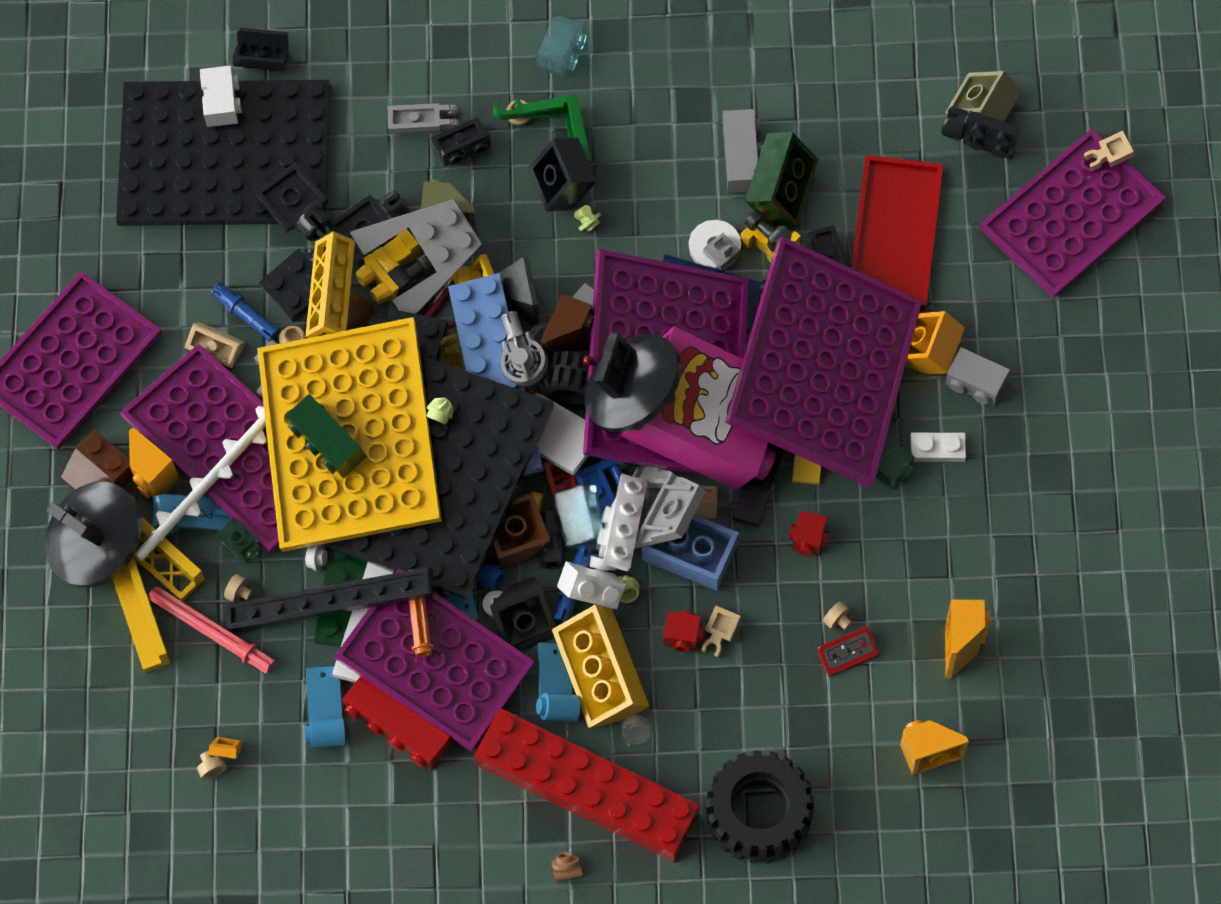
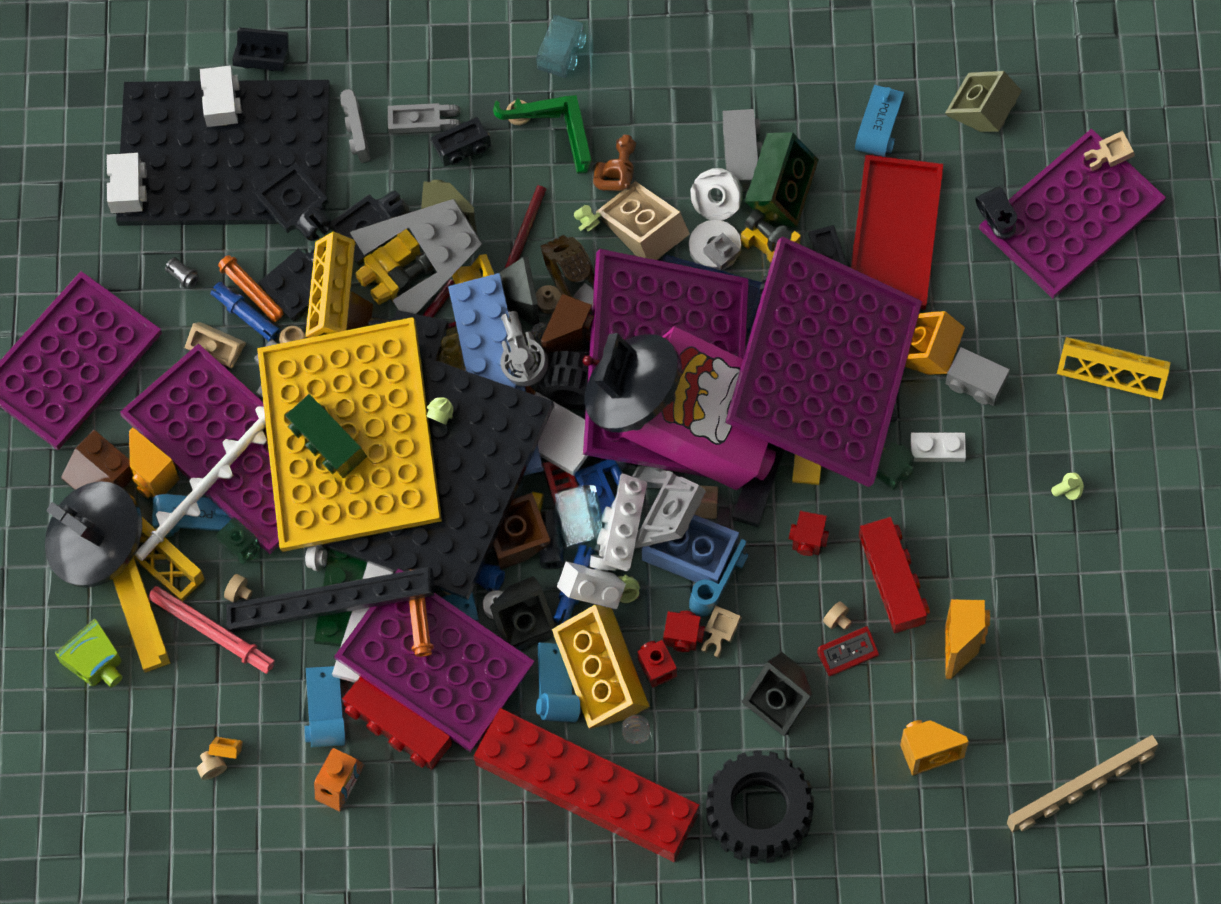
(91, 656): none -> lime torso
(125, 186): none -> white brick
(181, 272): none -> flat silver pin
(250, 288): none -> orange axle
(338, 777): none -> orange torso
(355, 124): none -> light grey hinge
(526, 225): none -> dark red bar
(547, 298): none -> tan tile
(562, 174): black brick -> none
(566, 866): medium nougat plate -> none
(572, 260): none -> dark brown piece
(616, 168): none -> dark orange piece
(644, 222): none -> tan slope
(656, 663): none -> red brick
(707, 593): none -> dark azure door
(730, 188): none -> white tile
(779, 693): none -> pearl dark grey slope
(878, 122): none -> dark azure door
(893, 575): none -> red brick
(981, 132): black plate -> none
(998, 212): none -> black piece
(1071, 486): none -> yellowish green plate
(1073, 790): none -> tan plate
(1116, 358): none -> yellow fence

